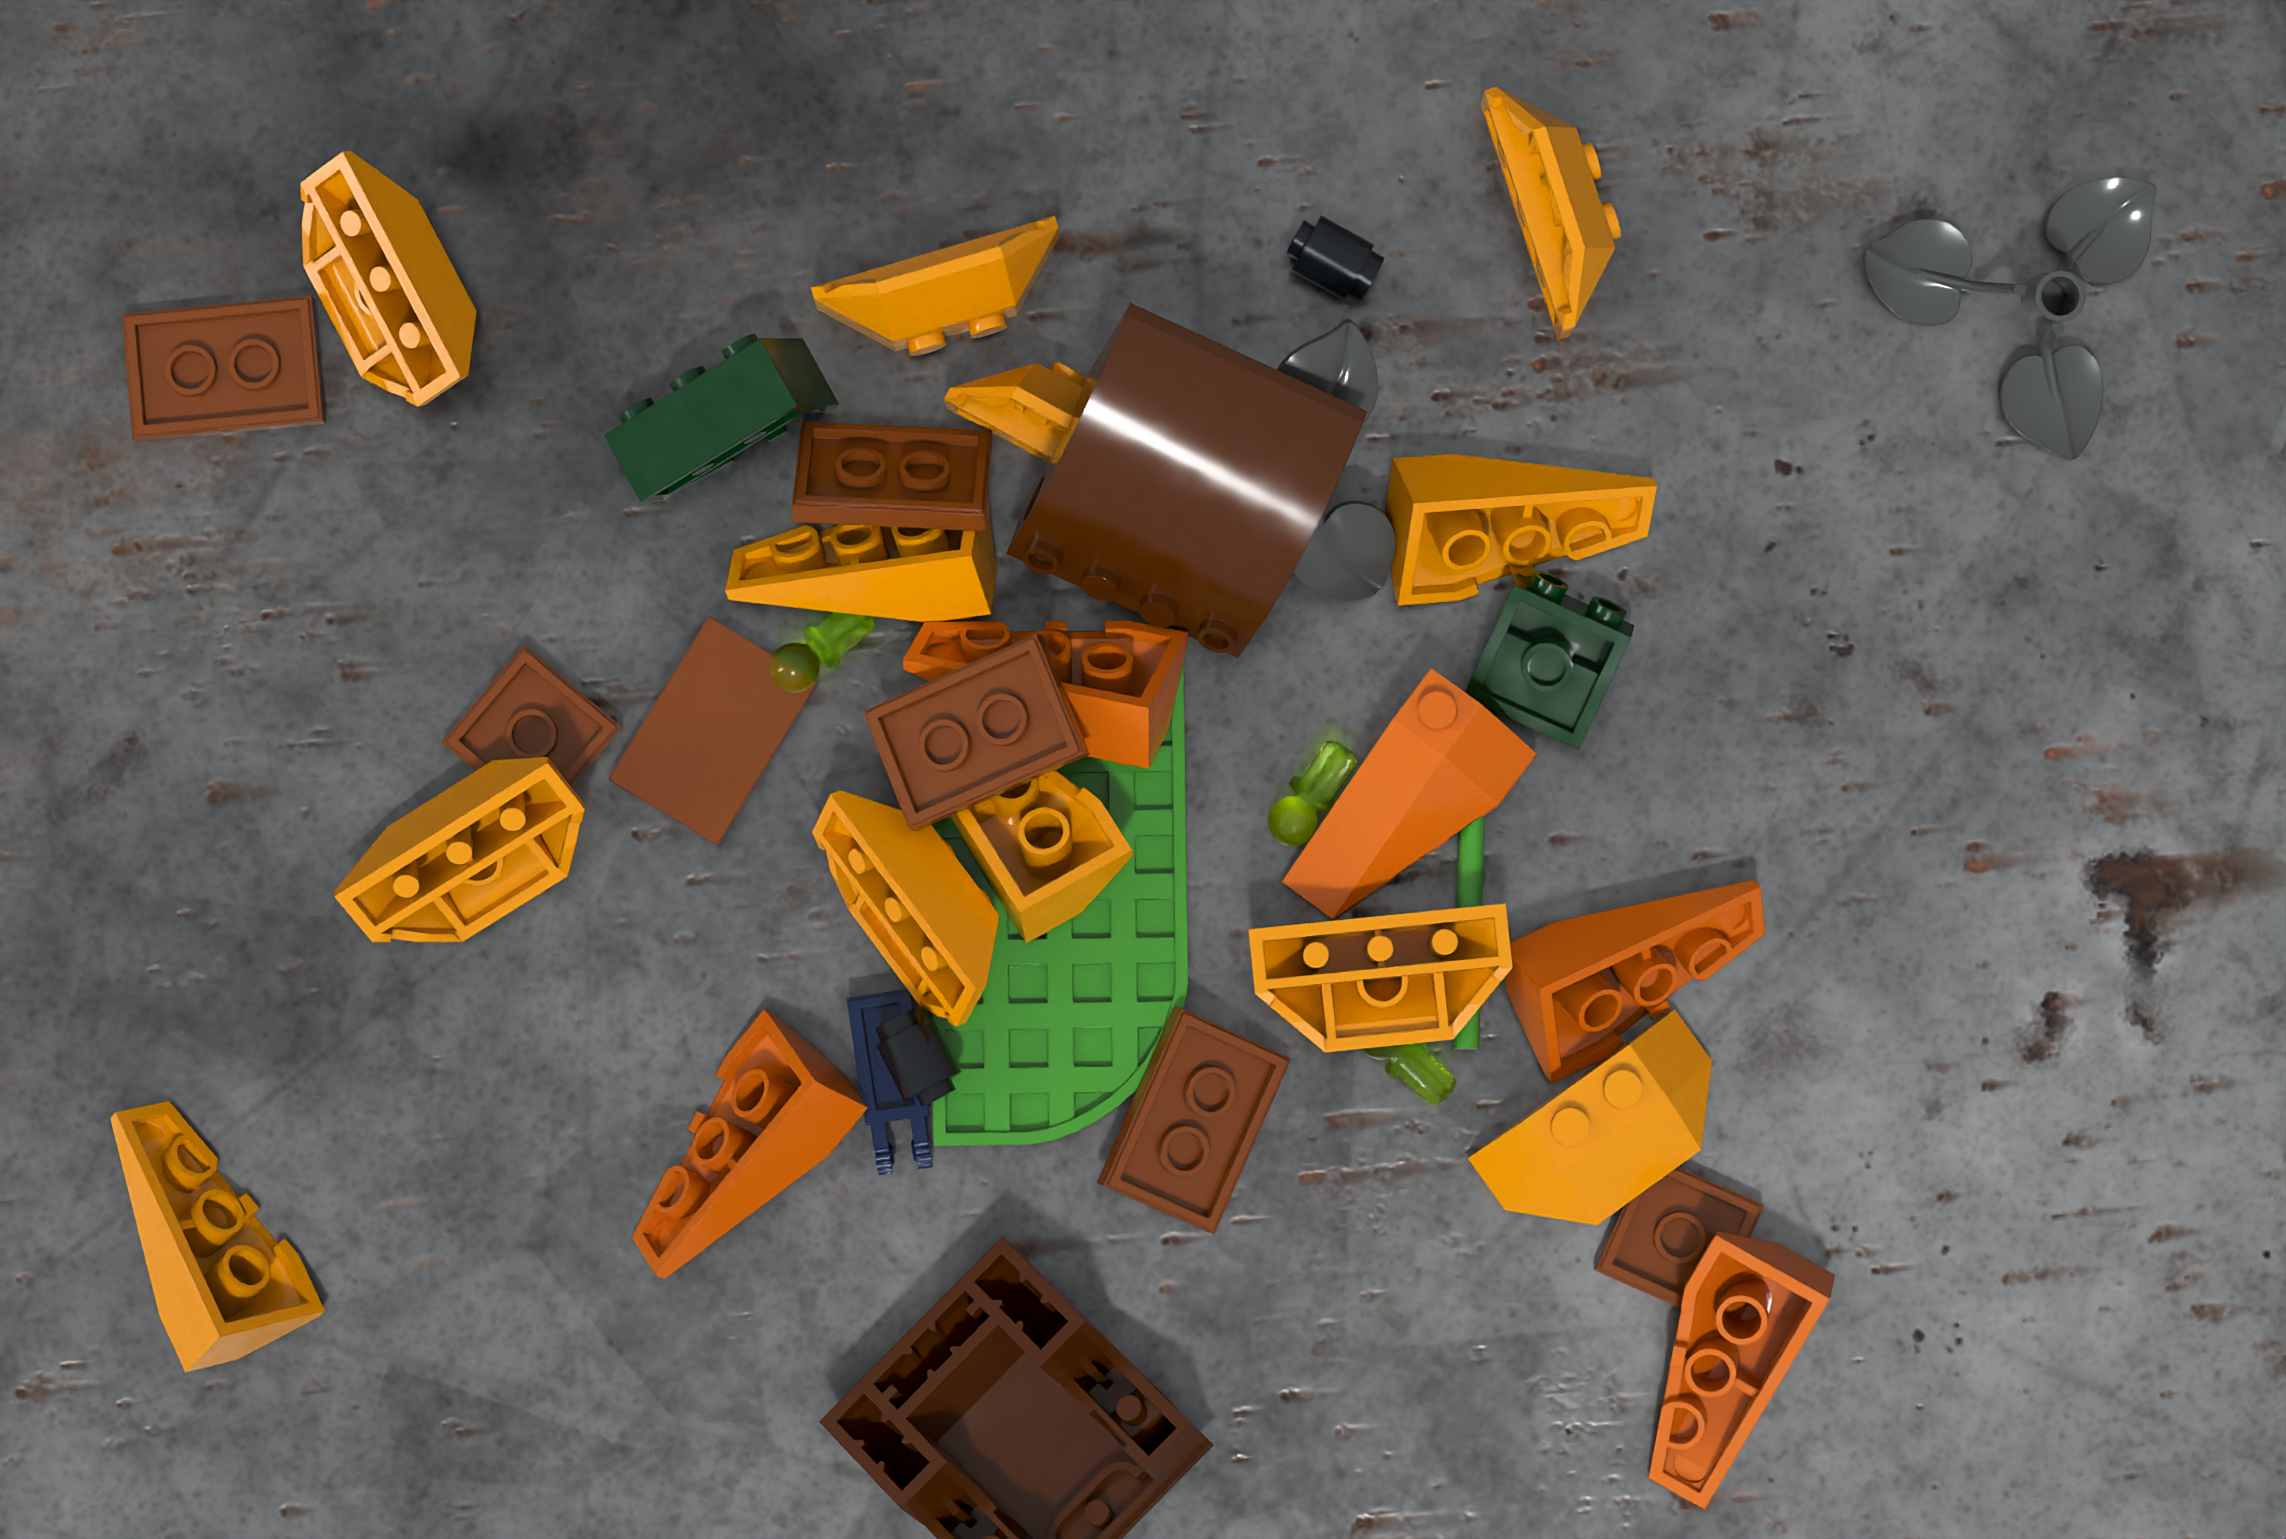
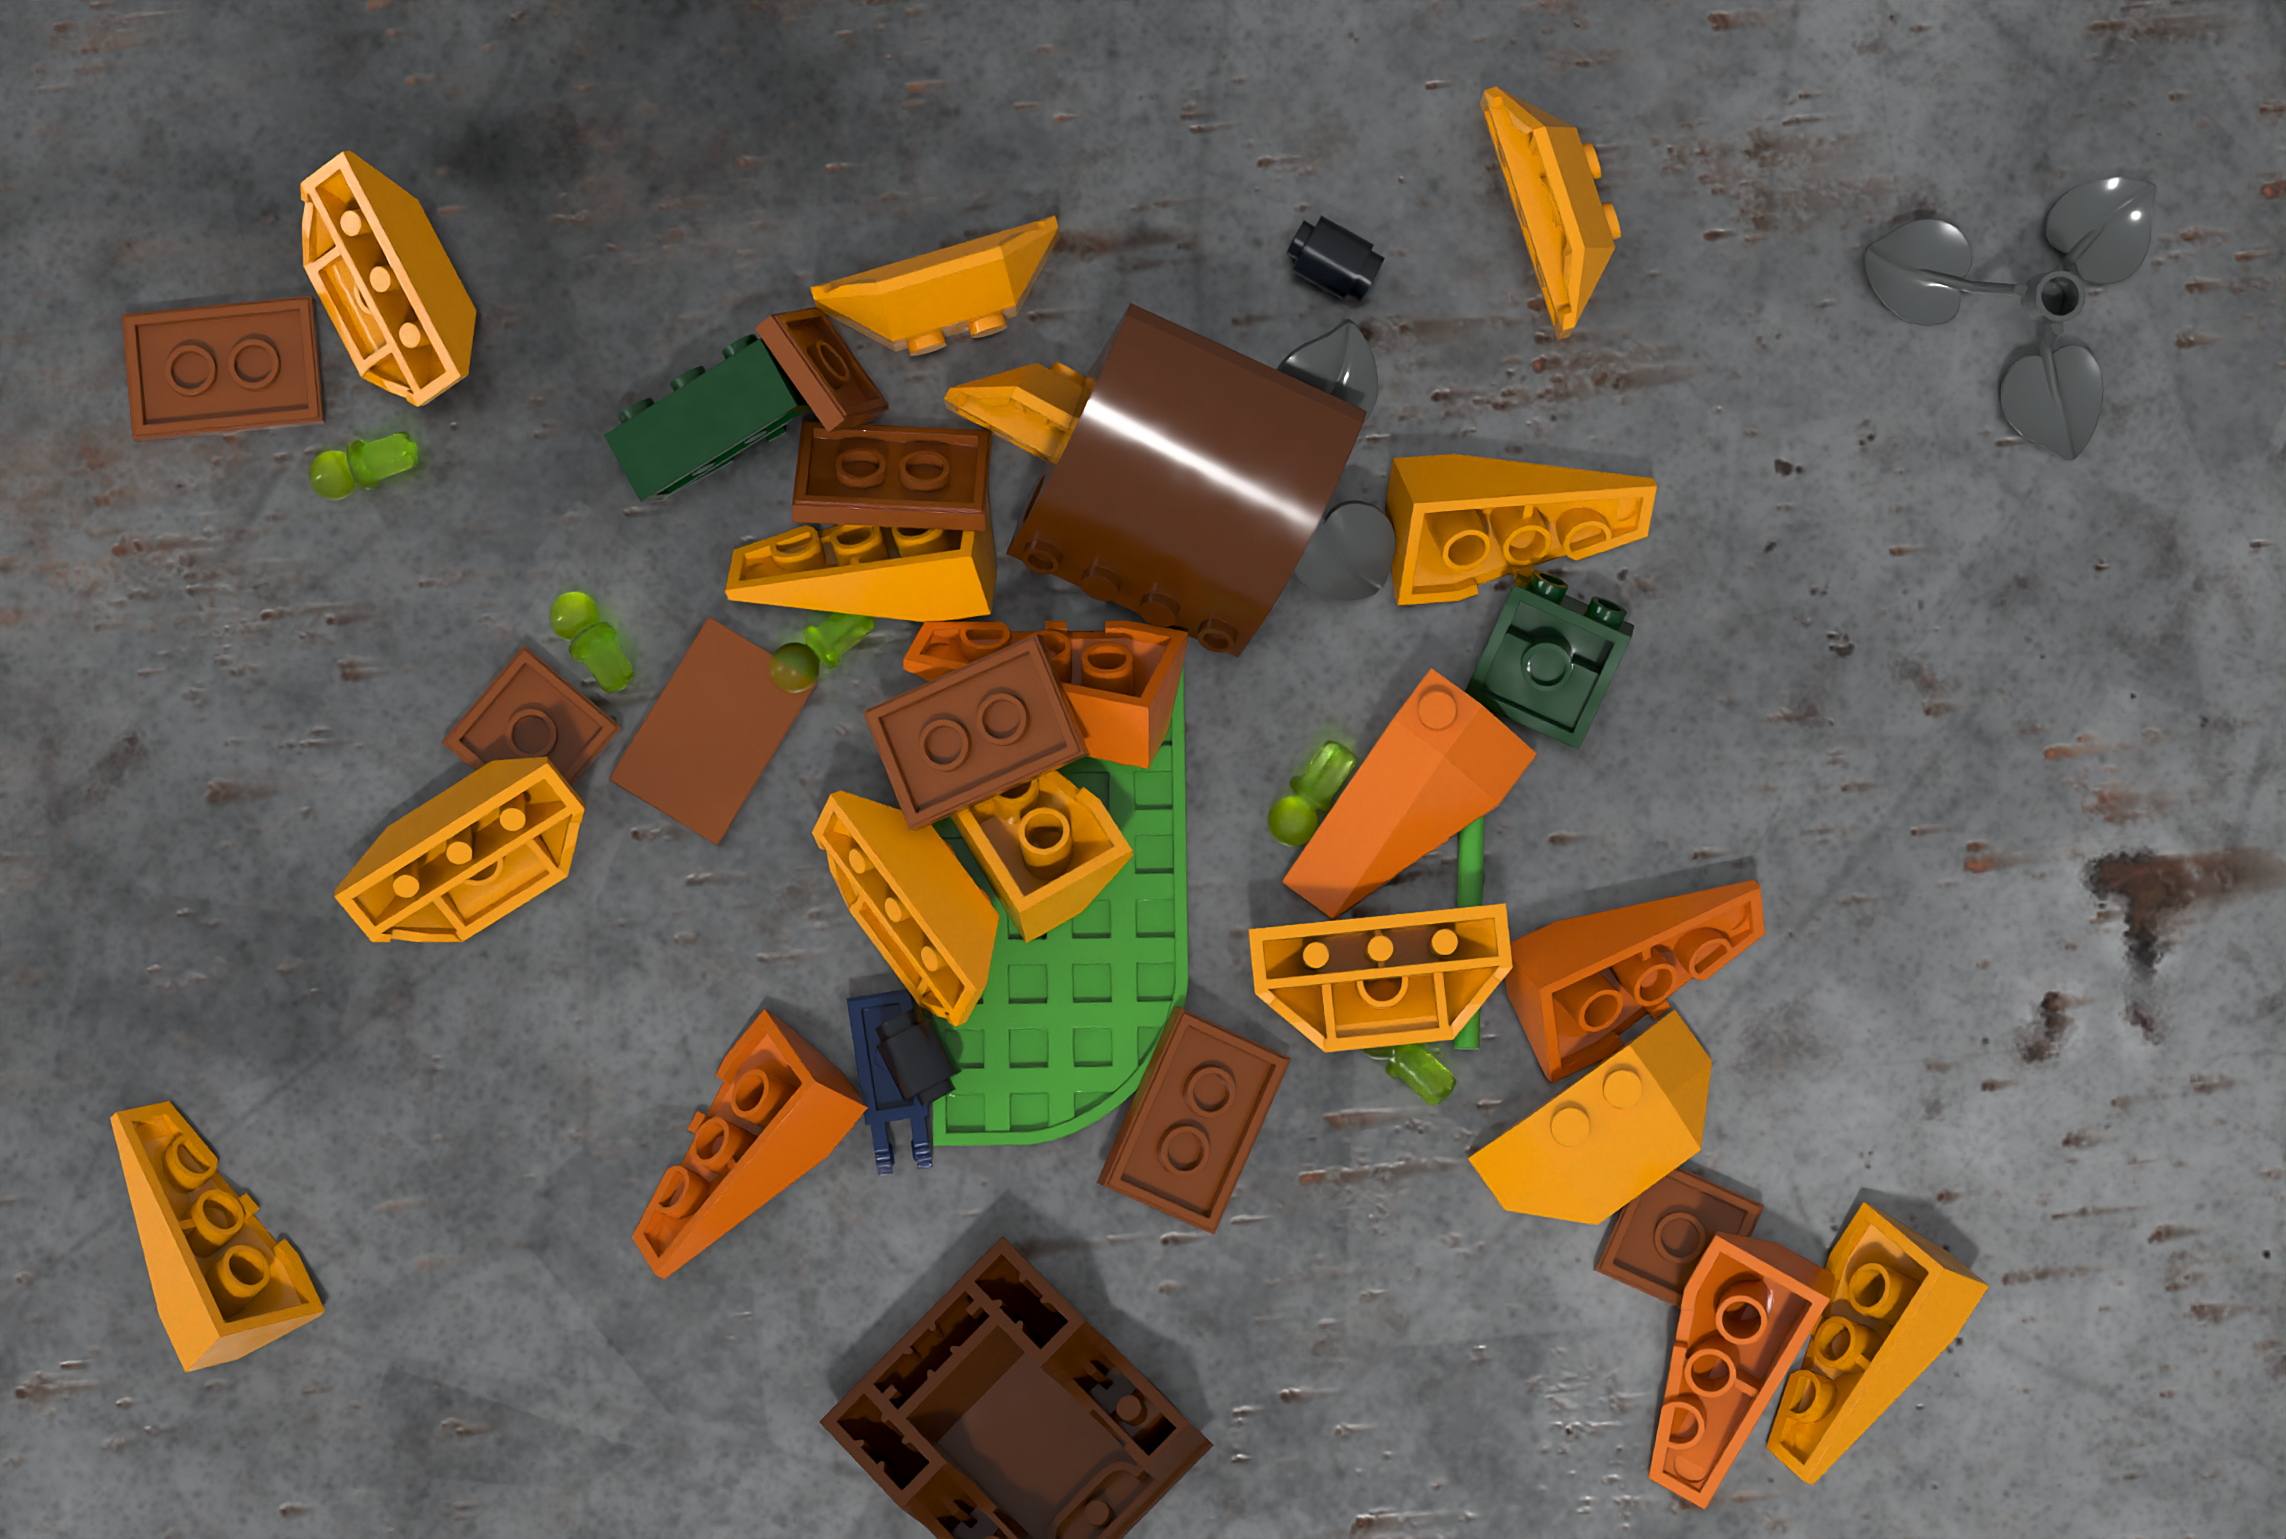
(337, 474): none -> clear neon green axle
(577, 620): none -> clear neon green axle
(822, 368): none -> dark orange tile
(1887, 1320): none -> light orange wedge

